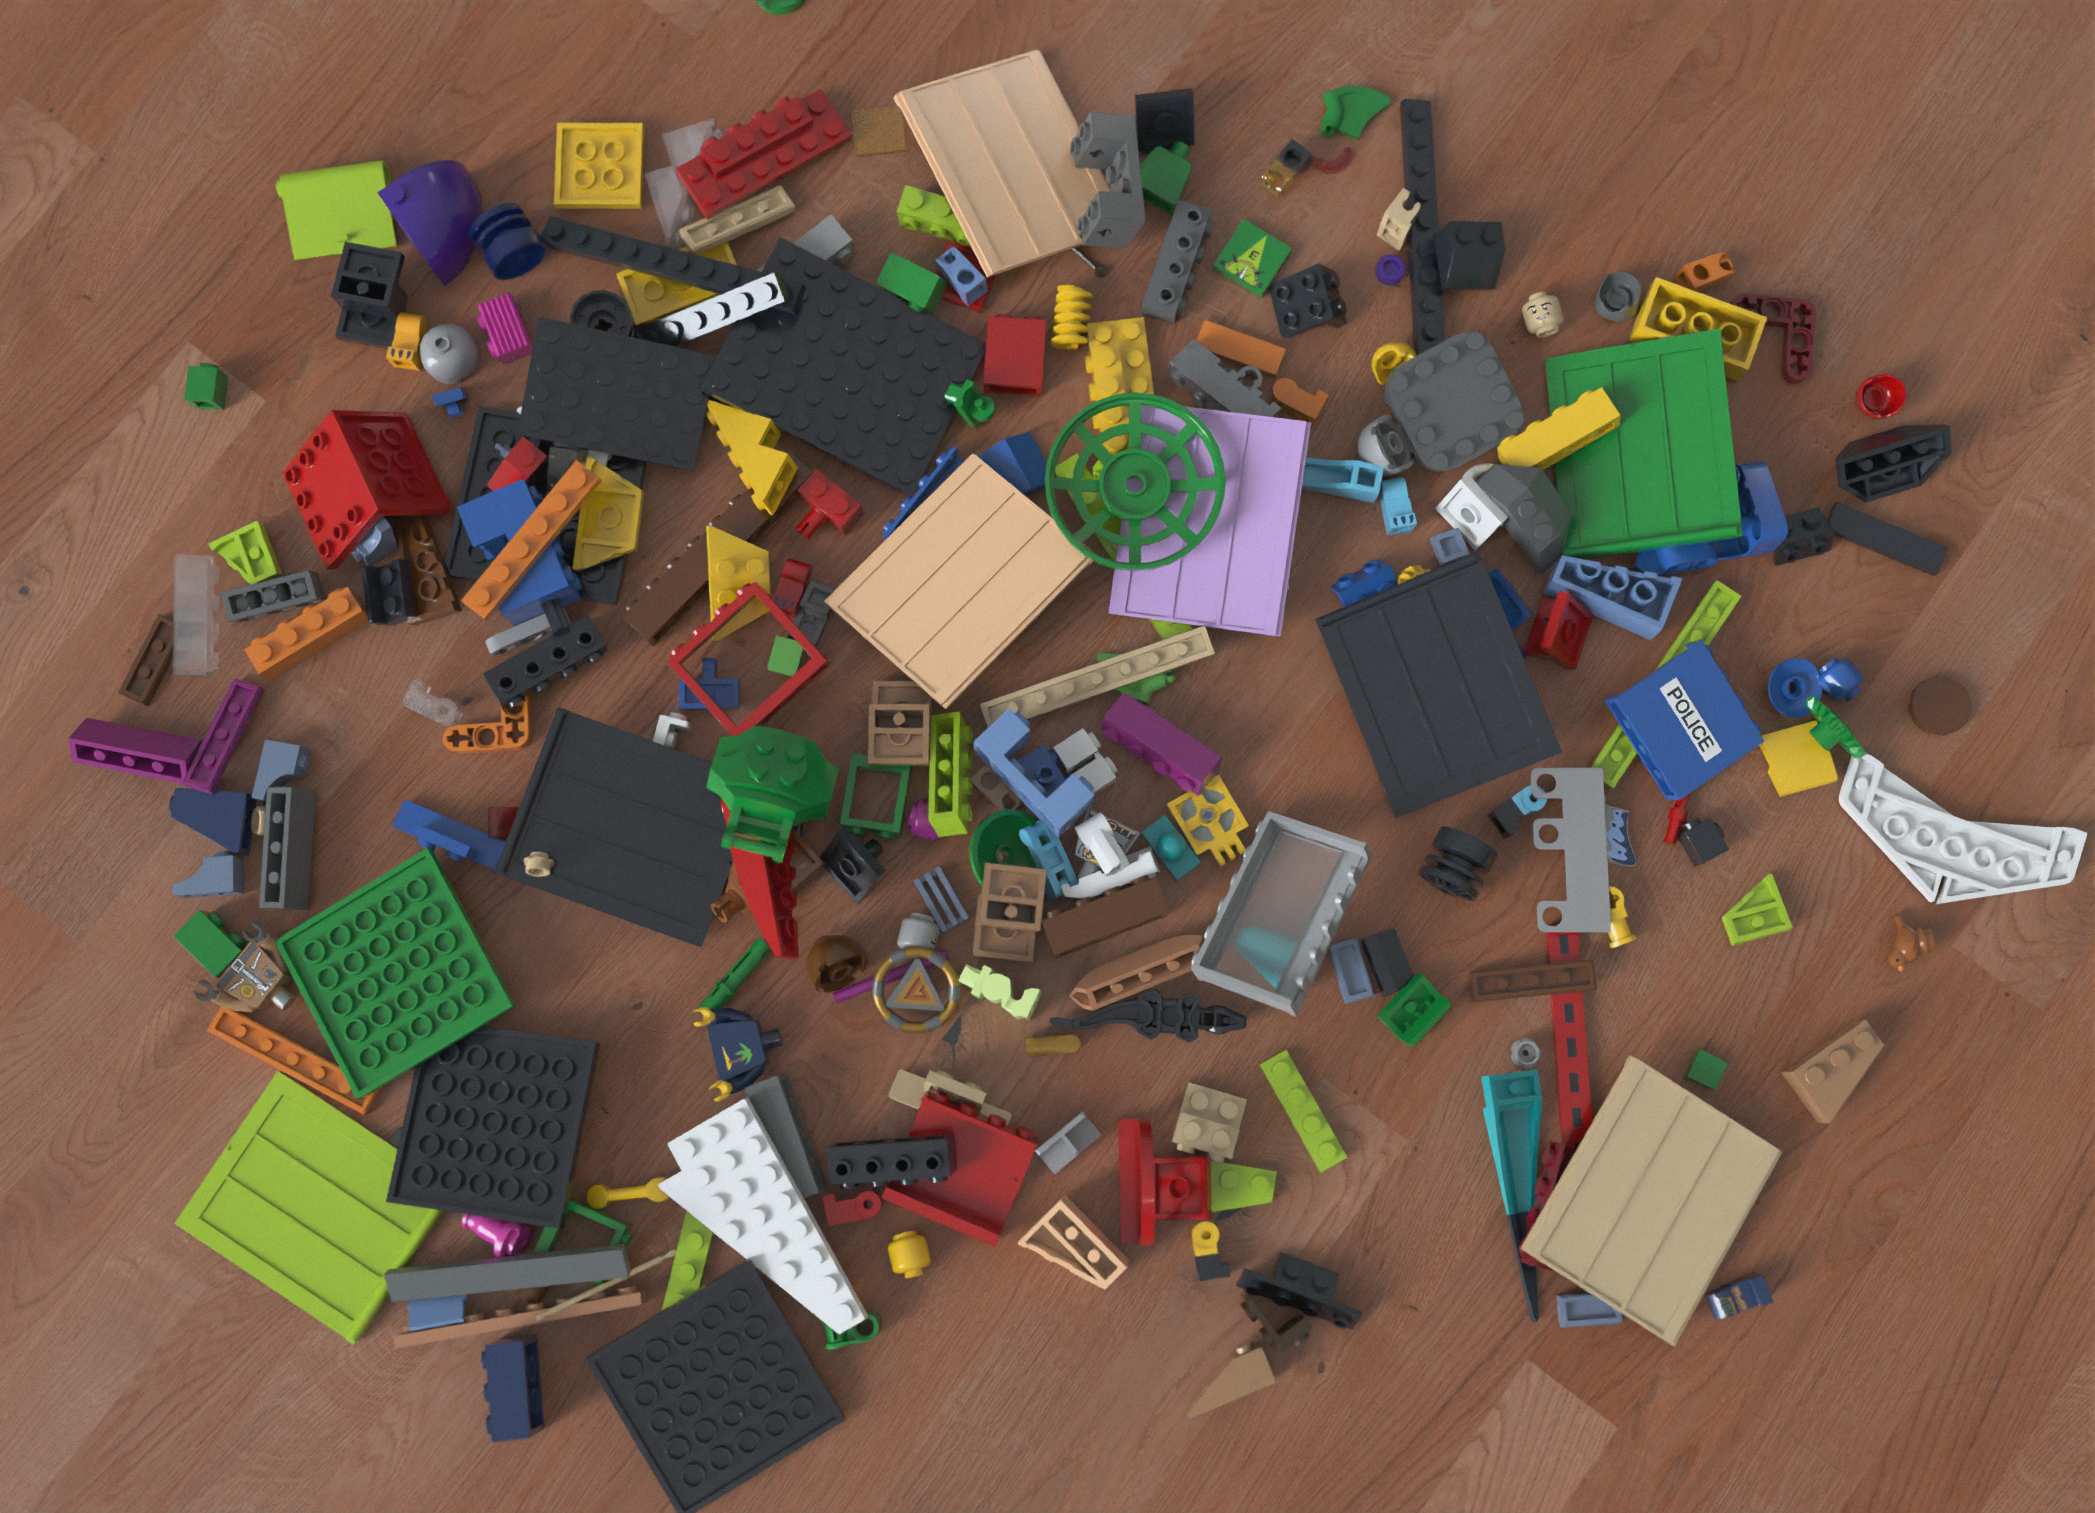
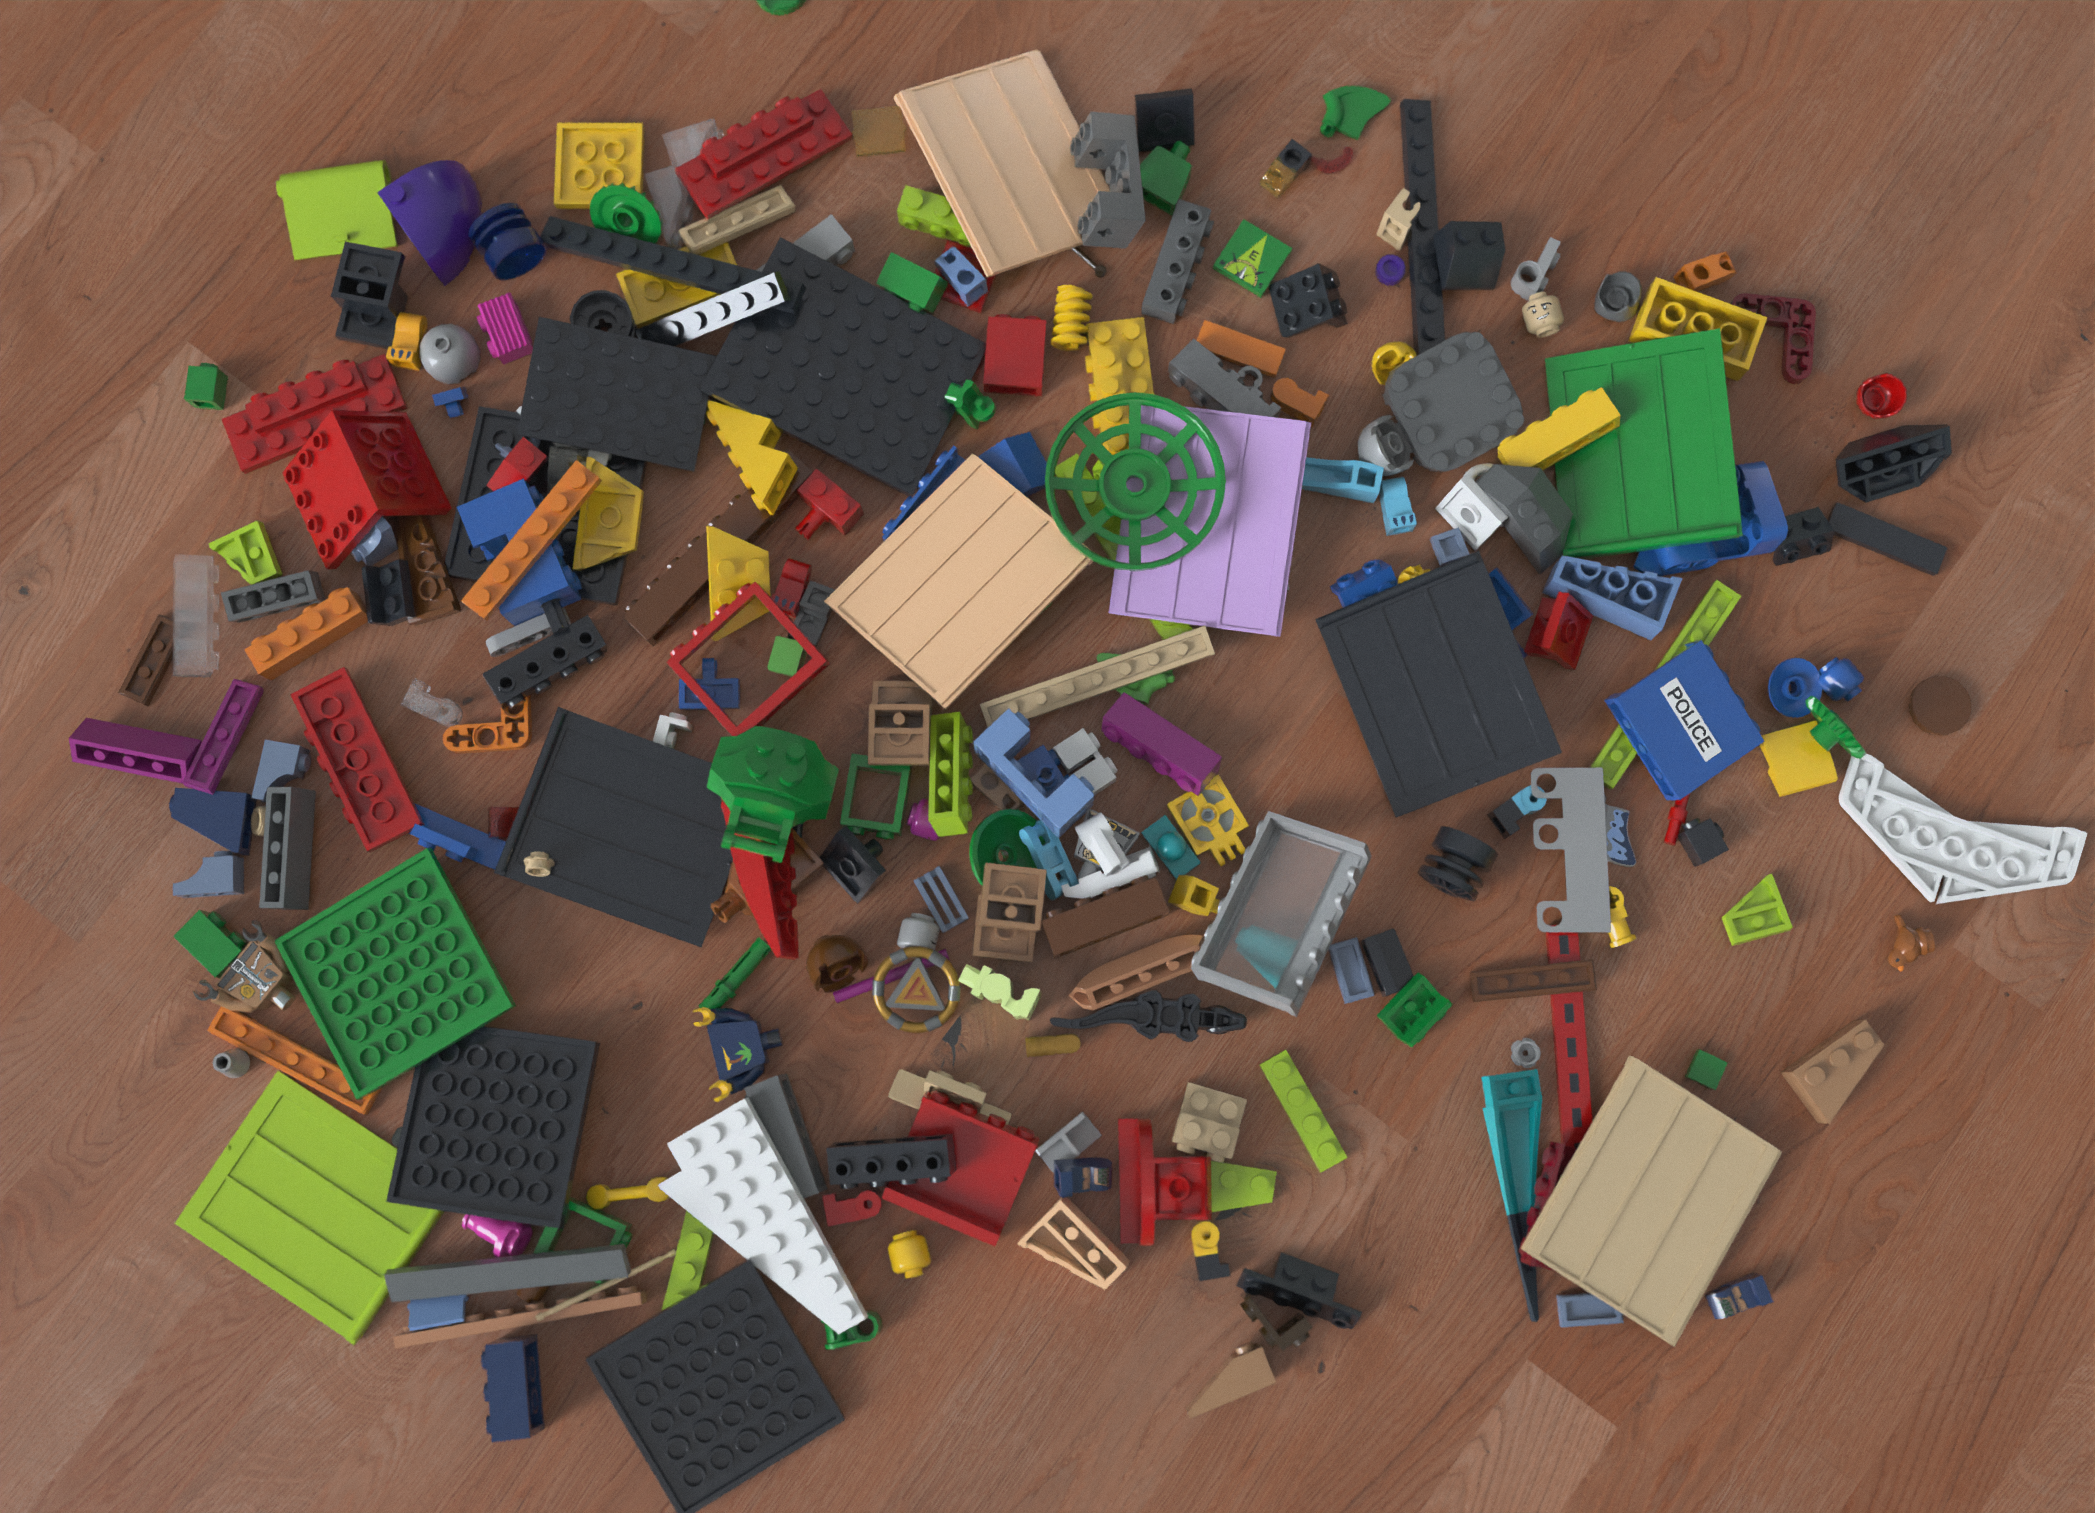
(232, 1062): none -> light grey cone
(285, 420): none -> red plate
(356, 760): none -> red plate
(625, 213): none -> green gear
(1082, 1175): none -> dark blue leg
(1194, 895): none -> yellow brick
(1536, 271): none -> light grey plate

